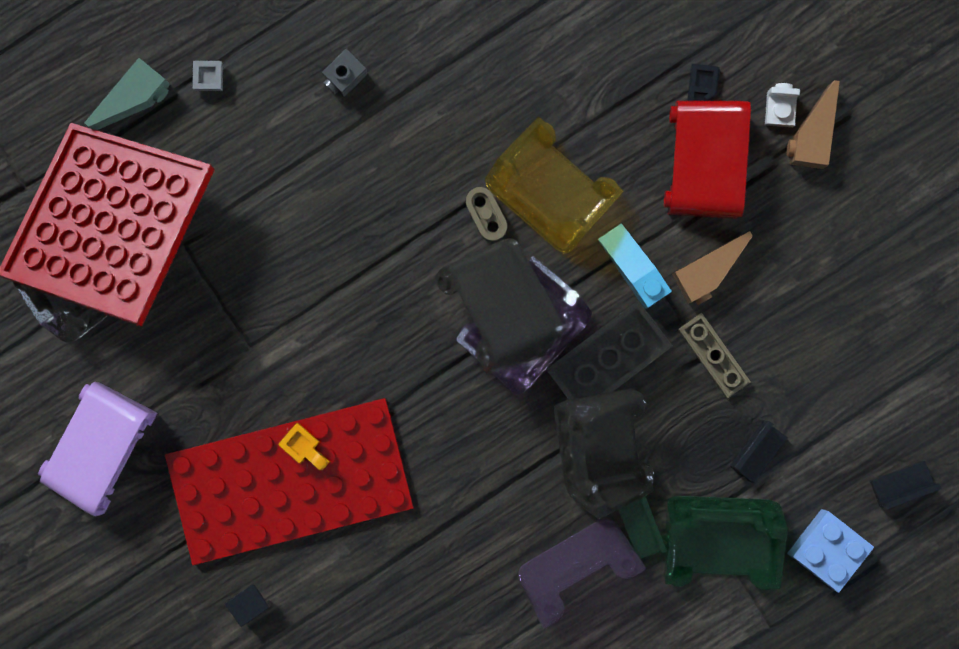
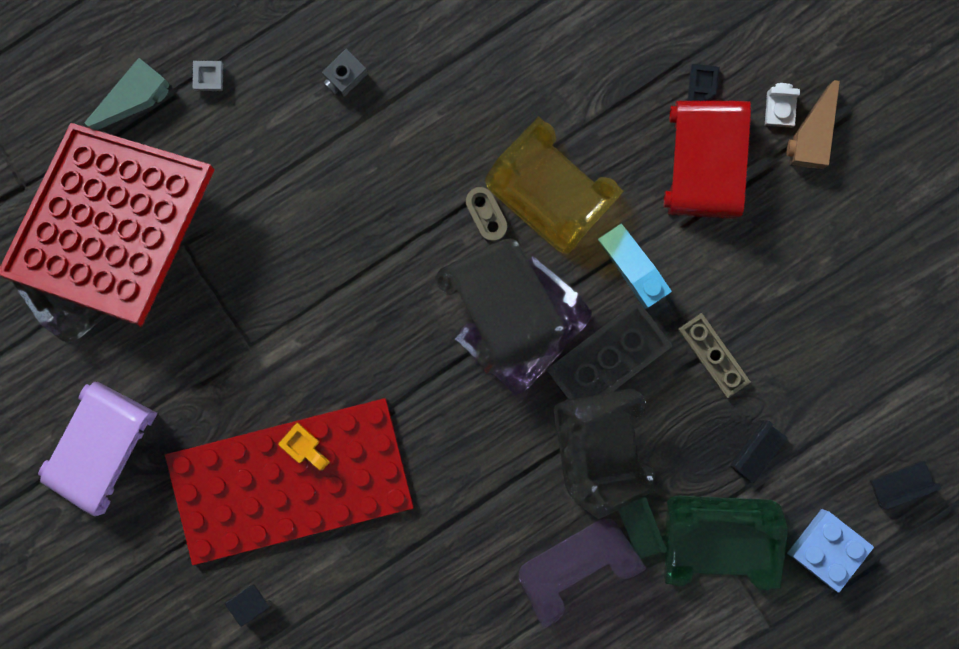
(707, 273): medium nougat slope -> none

